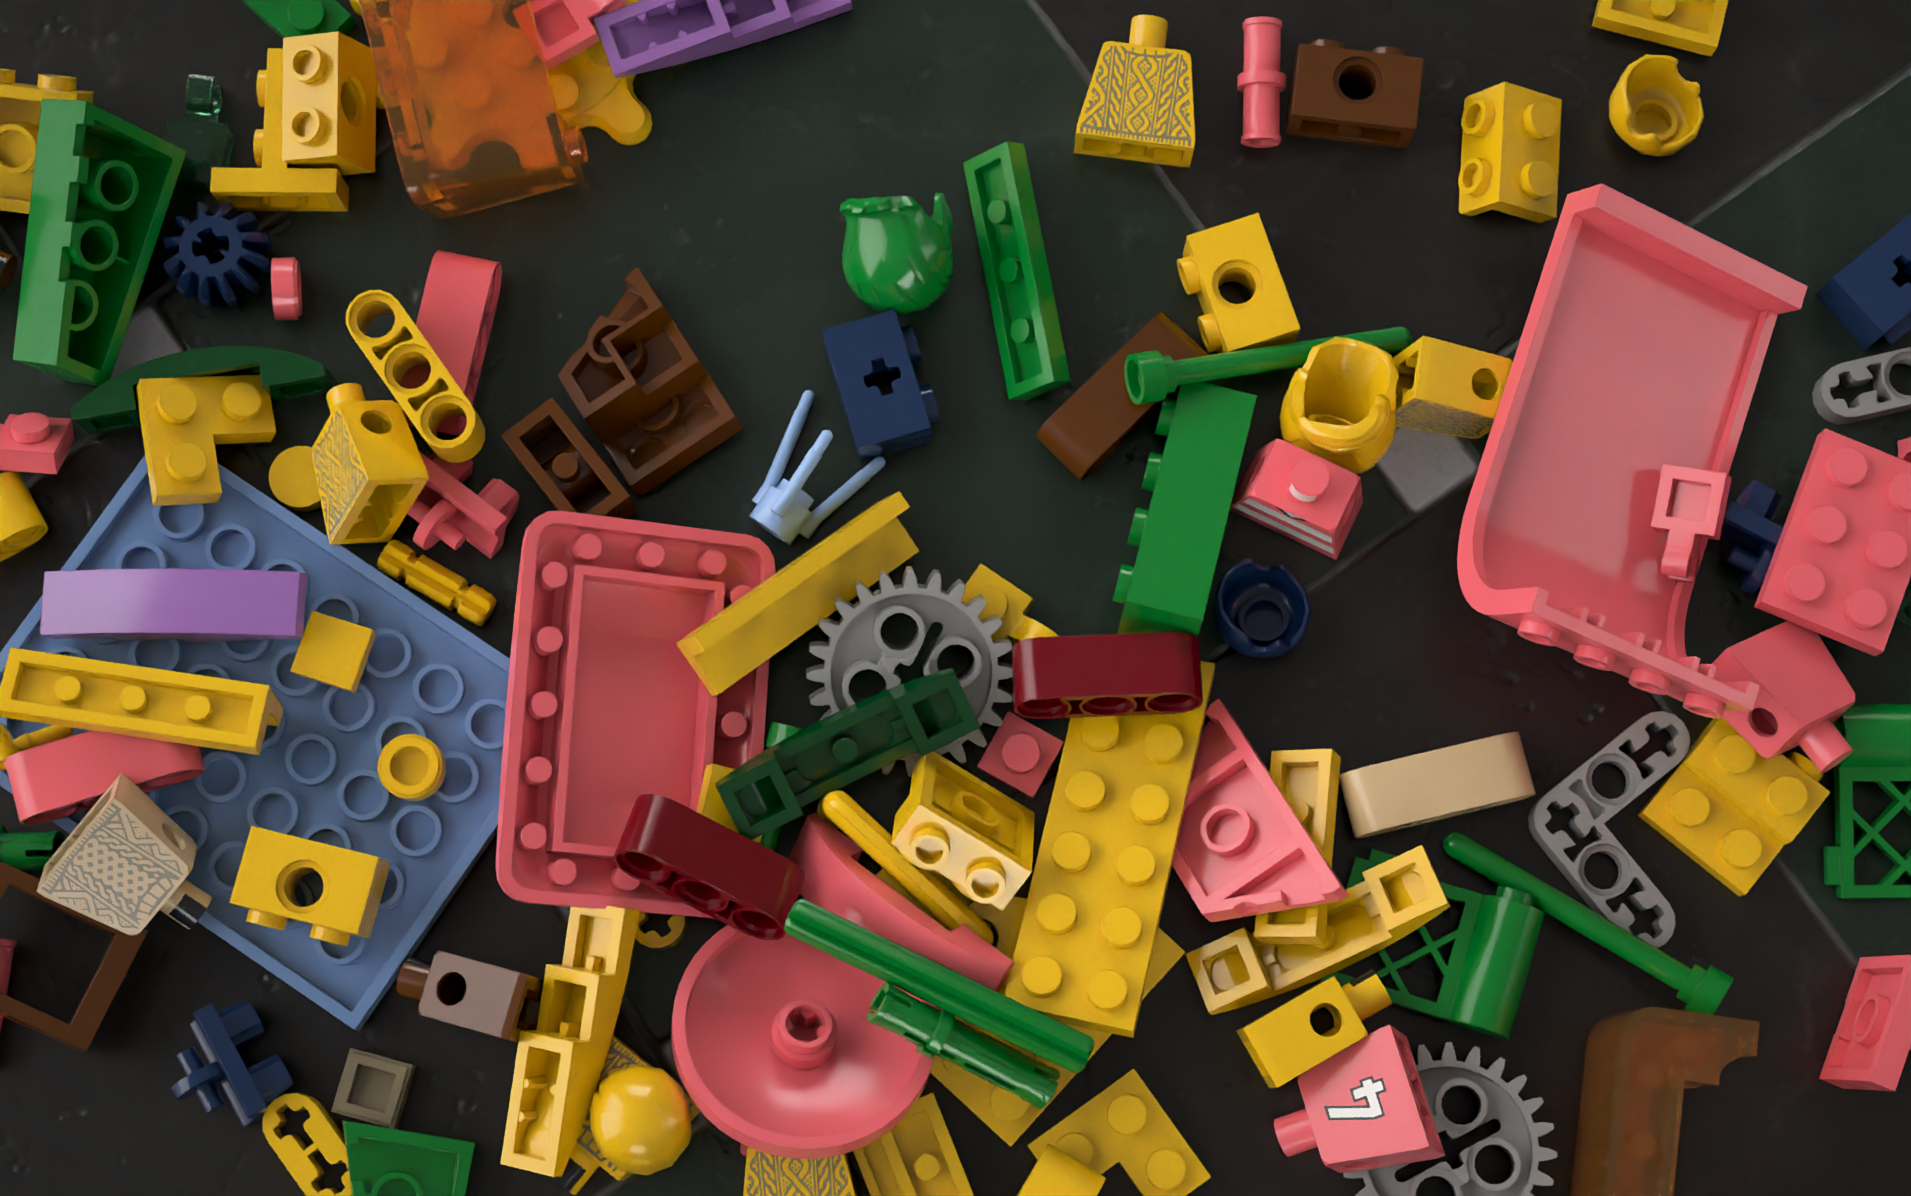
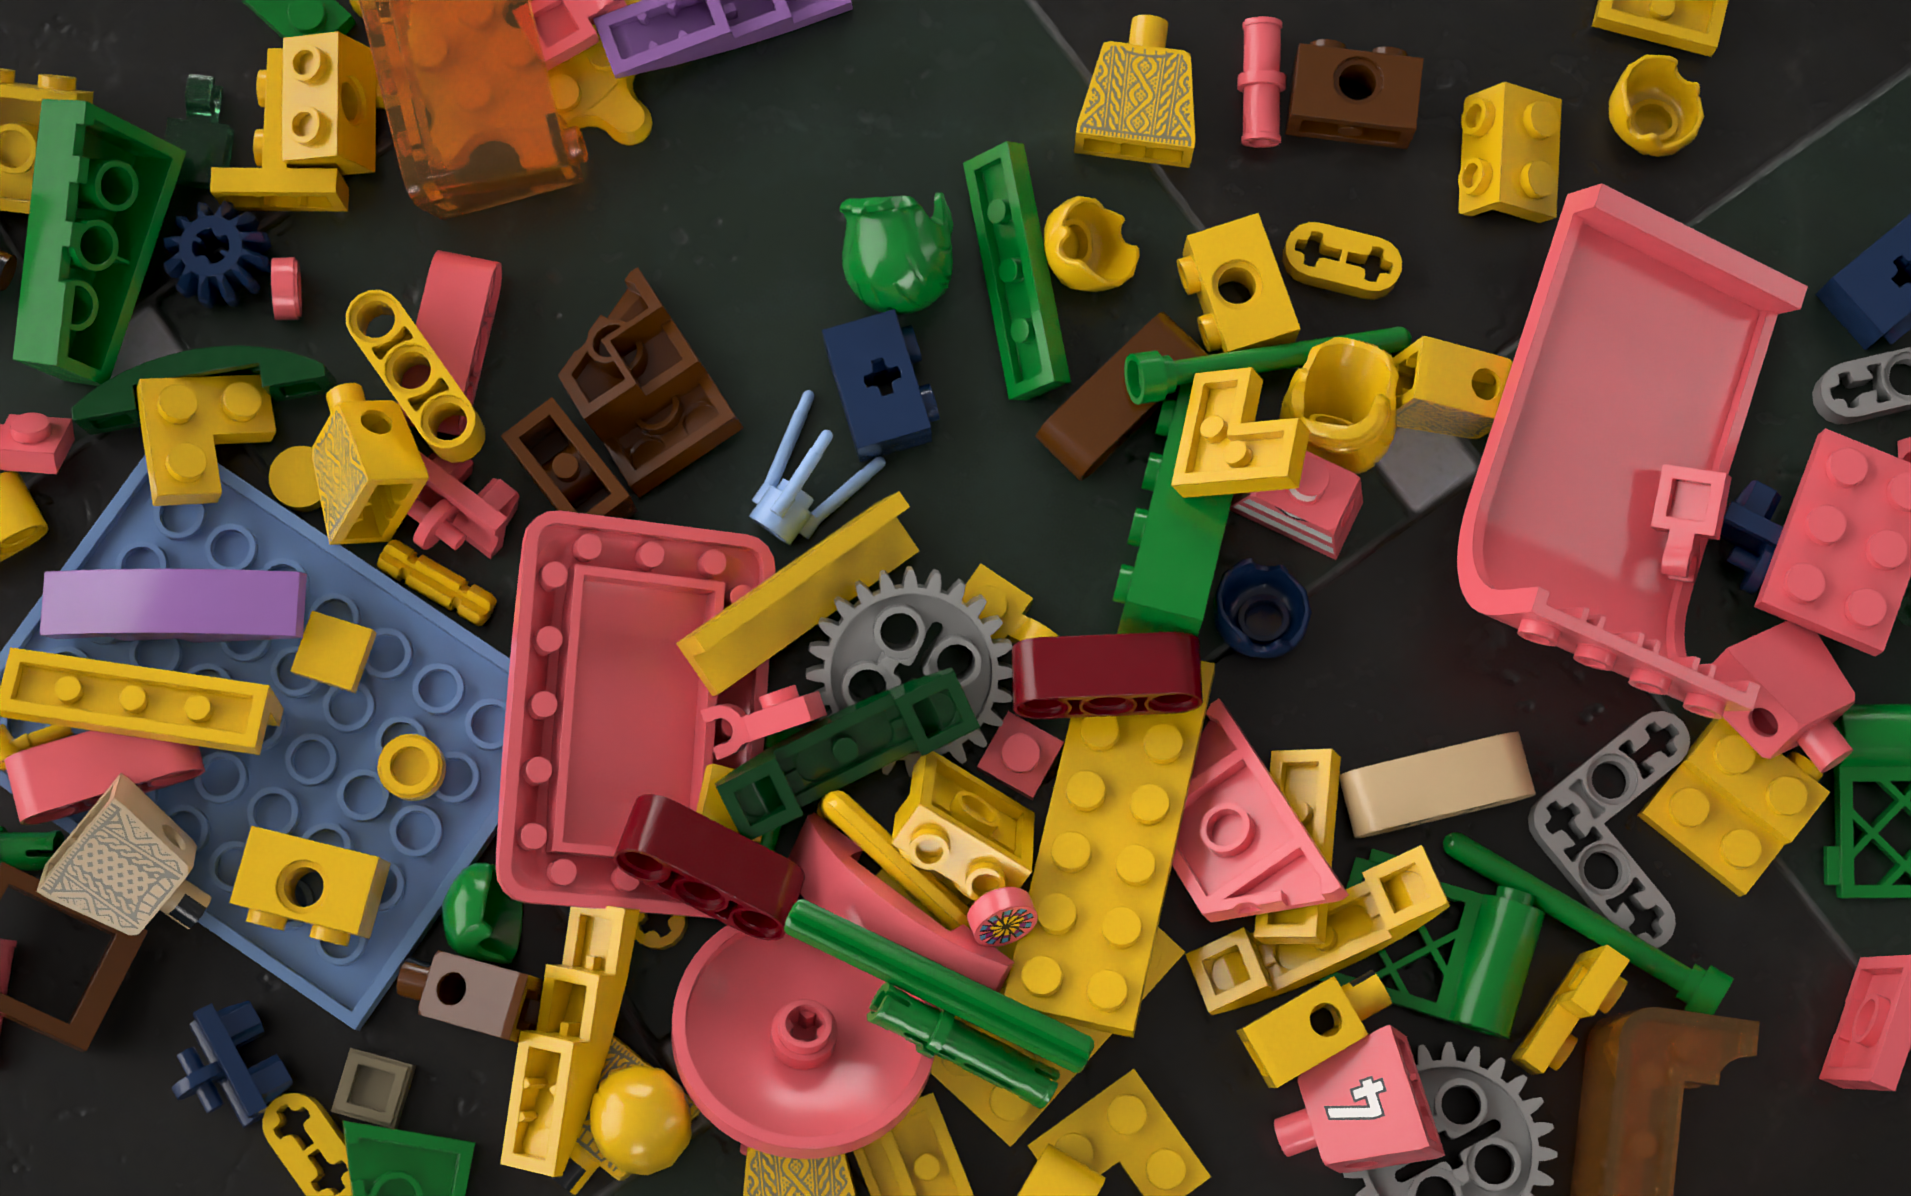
(482, 918): none -> green hair
(779, 712): none -> coral plate
(1002, 916): none -> coral tile
(1087, 246): none -> yellow hair
(1226, 448): none -> yellow plate
(1345, 246): none -> yellow beam
(1588, 987): none -> yellow plate

